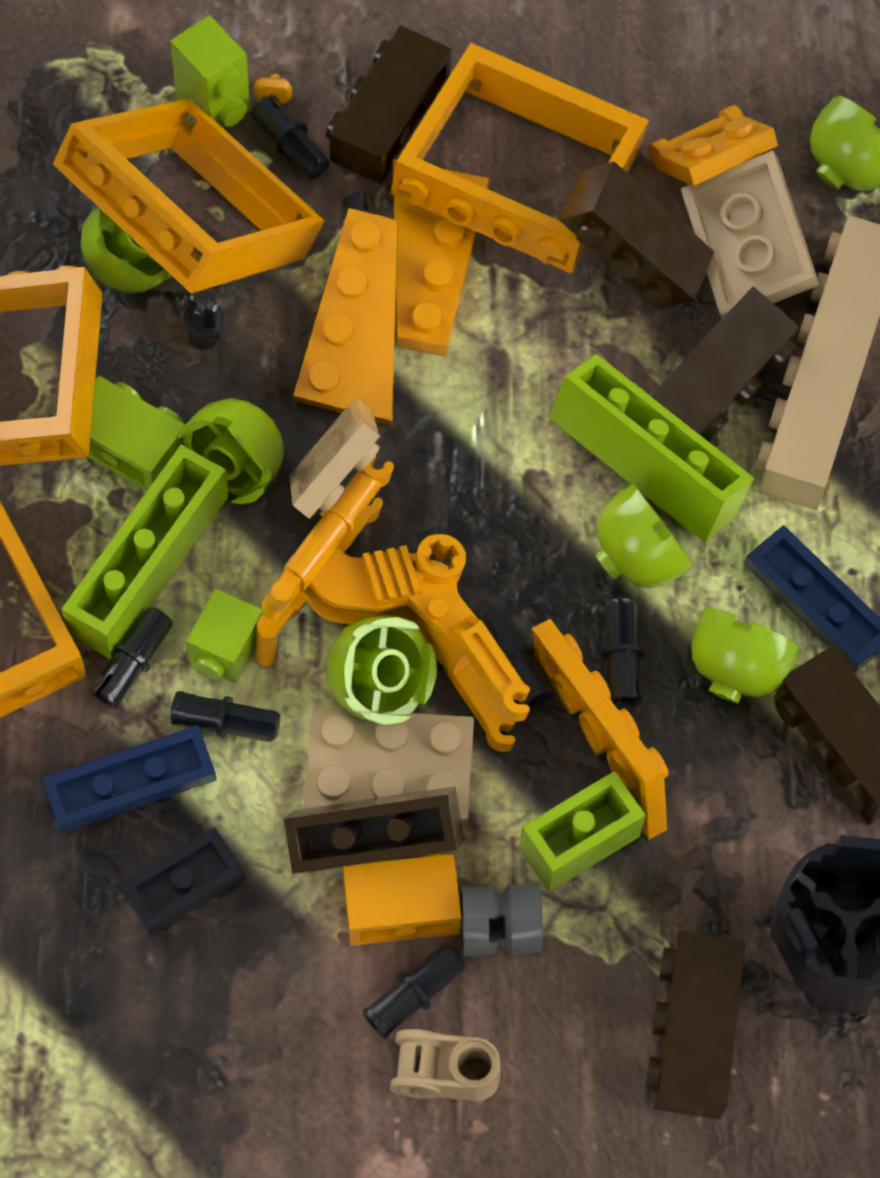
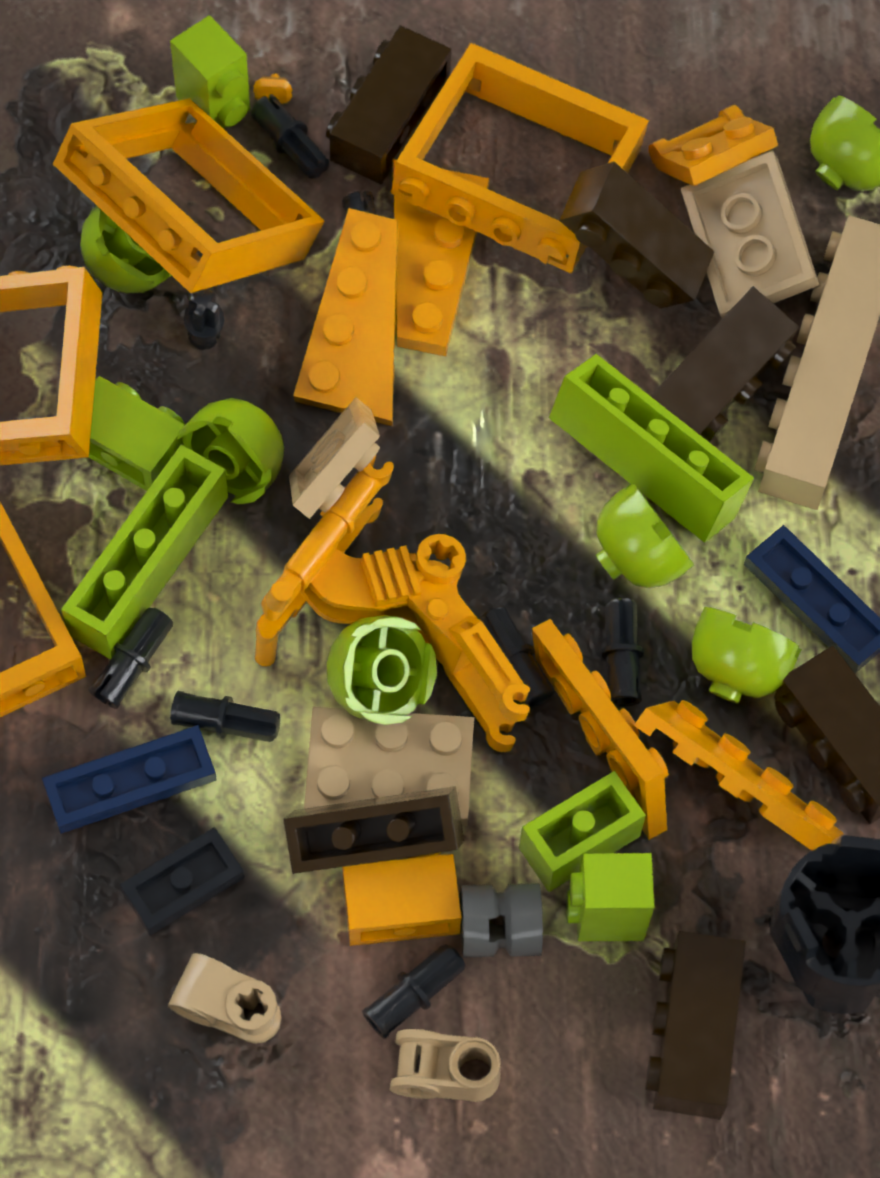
(217, 996): none -> tan piece
(223, 637): lime brick -> none
(611, 897): none -> lime brick
(739, 775): none -> light orange wing

